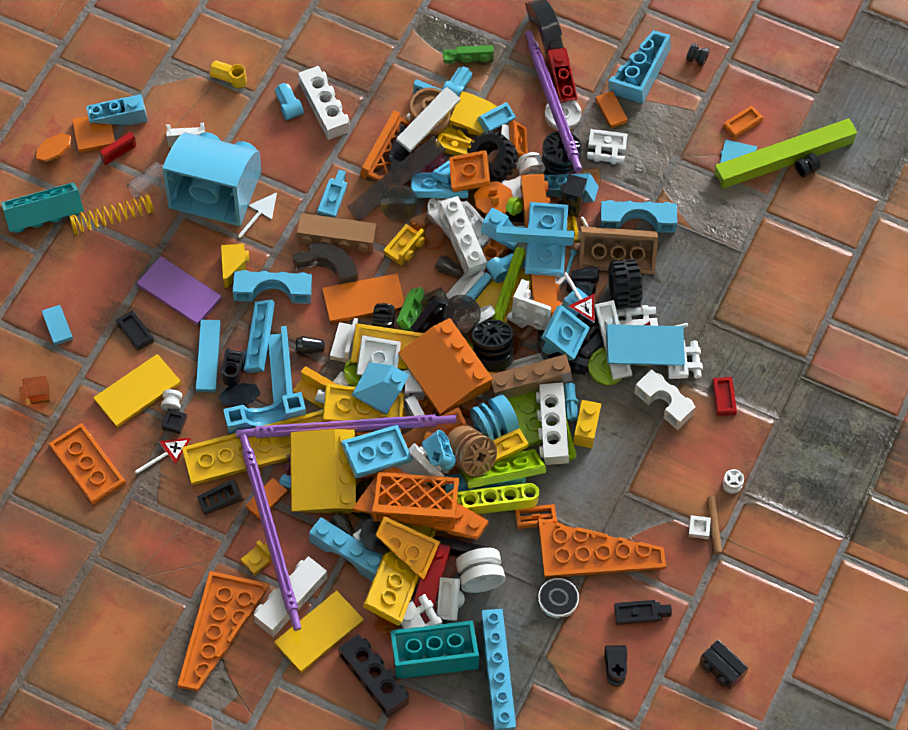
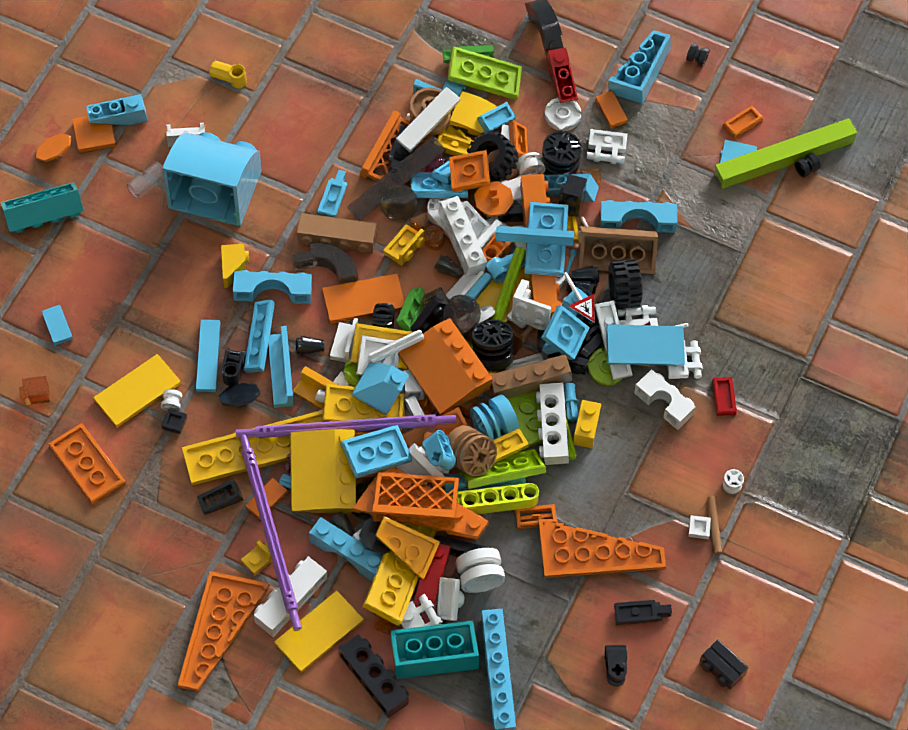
(118, 148): red tile -> none
(135, 330): black tile -> none
(149, 208): yellow piece -> none
(173, 449): piece -> none
(179, 291): medium lavender tile -> none
(248, 418): medium azure arch -> none
(264, 206): white piece -> none
(289, 104): medium azure piece -> none
(309, 82): white brick -> none
(396, 346): none -> white axle
(484, 73): none -> lime tile
(490, 223): medium azure arch -> none
(514, 206): lime plate -> none
(553, 102): medium lavender axle -> none
(558, 598): black tile -> none

